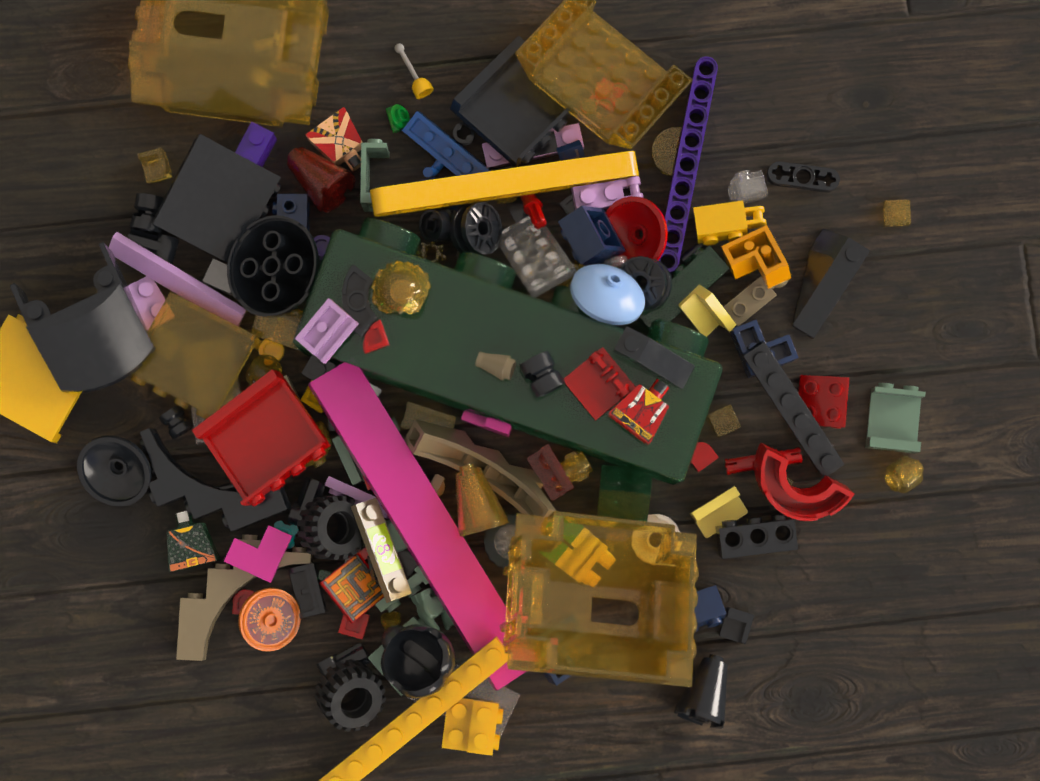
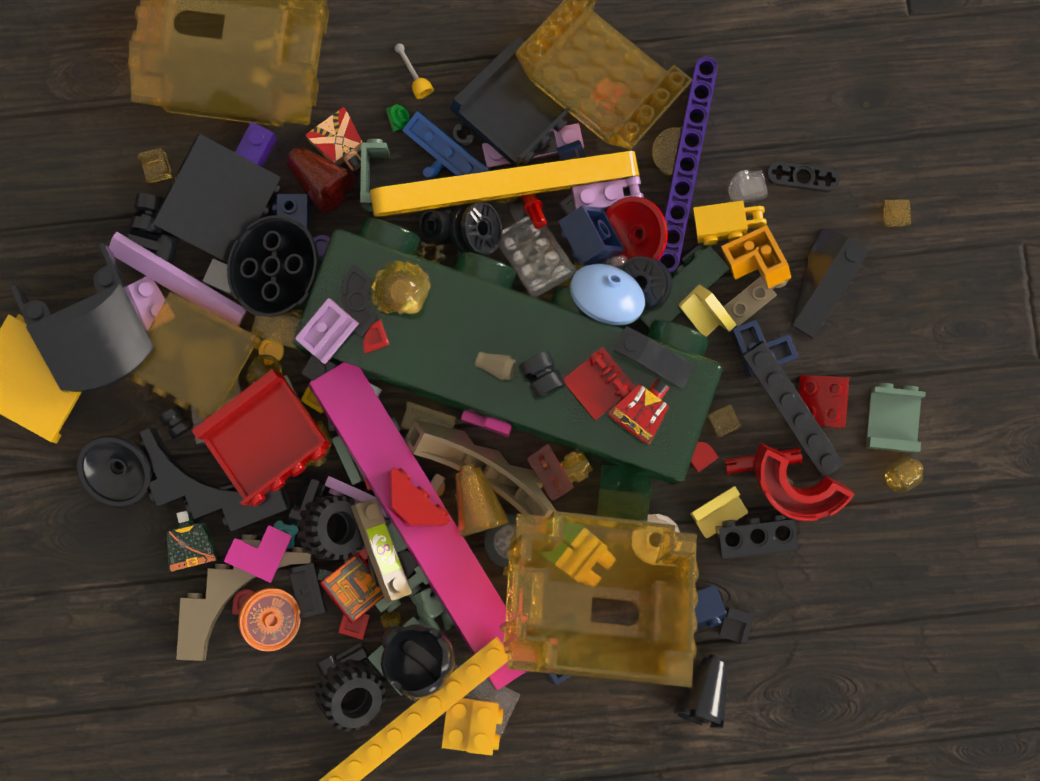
(412, 503): none -> red slope

